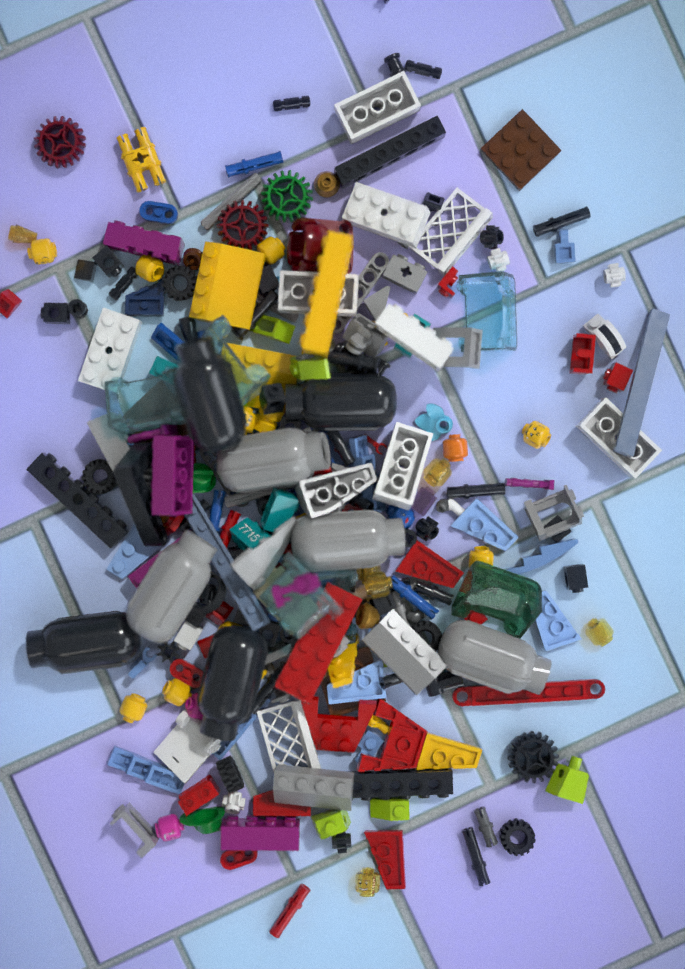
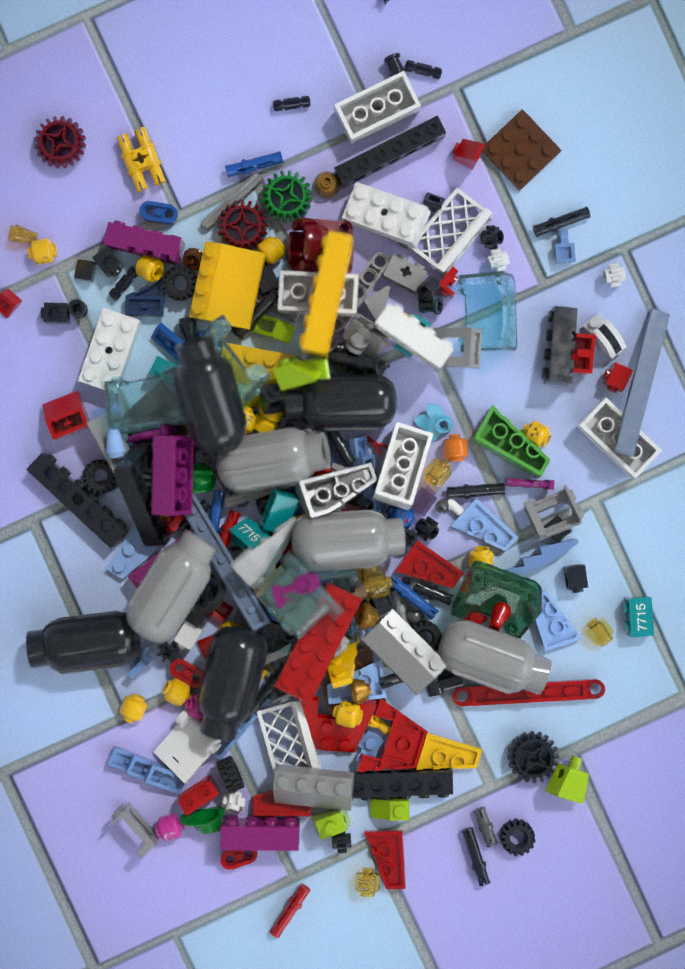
(65, 415): none -> red slope
(115, 446): none -> light blue cone
(294, 373): none -> lime slope
(348, 714): none -> yellow head
(360, 690): none -> pearl gold cone
(430, 296): none -> black piece
(467, 152): none -> red slope
(500, 614): none -> red cone
(510, 444): none -> bright green wedge
(560, 346): none -> black wedge
(638, 616): none -> teal brick

